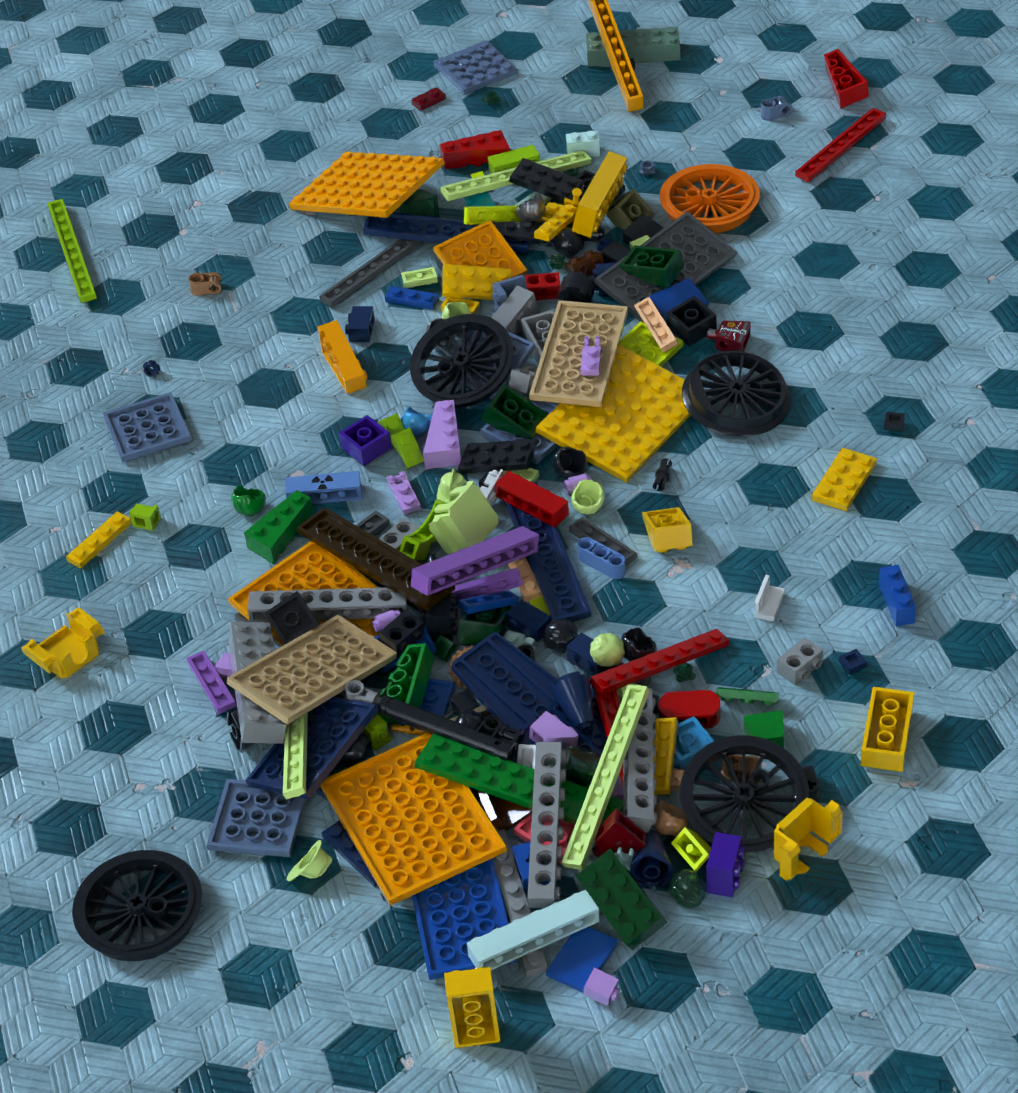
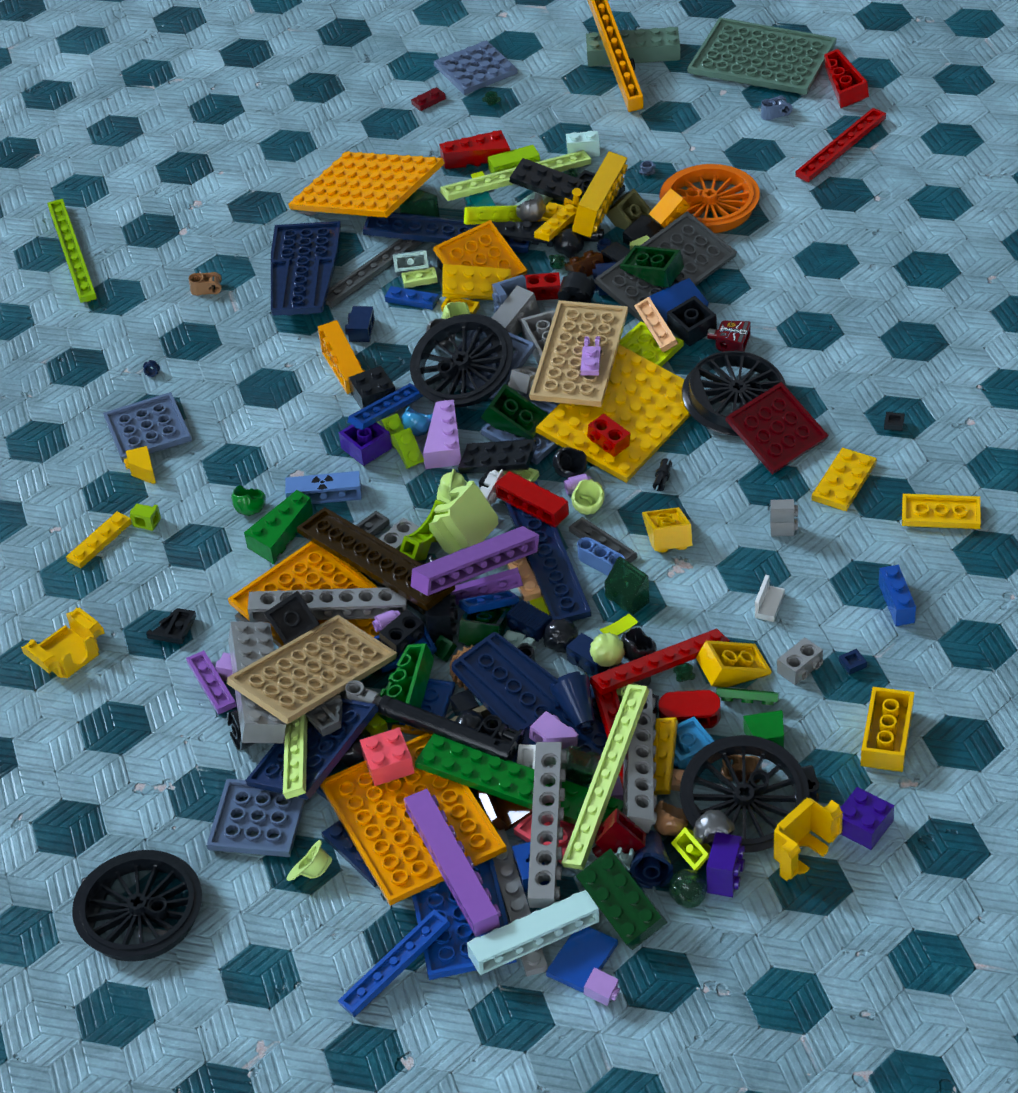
(140, 464): none -> yellow slope
(174, 627): none -> black wing
(302, 266): none -> dark blue wing
(327, 716): none -> dark grey wing
(370, 386): none -> black brick
(384, 407): none -> blue plate
(387, 756): none -> coral brick
(394, 963): none -> blue plate
(403, 493): lavender plate -> none
(410, 261): none -> light aqua brick
(452, 863): none -> medium lavender brick
(472, 1007): yellow brick -> none
(608, 435): none -> red brick
(621, 625): none -> neon yellow sticker
(627, 586): none -> clear green slope
(669, 208): none -> light orange brick
(710, 823): none -> flat silver hair
(731, 663): none -> yellow slope
(762, 55): none -> sand green plate
(776, 428): none -> dark red plate
(782, 517): none -> light grey brick
(866, 818): none -> dark purple brick
(941, 511): none -> yellow plate

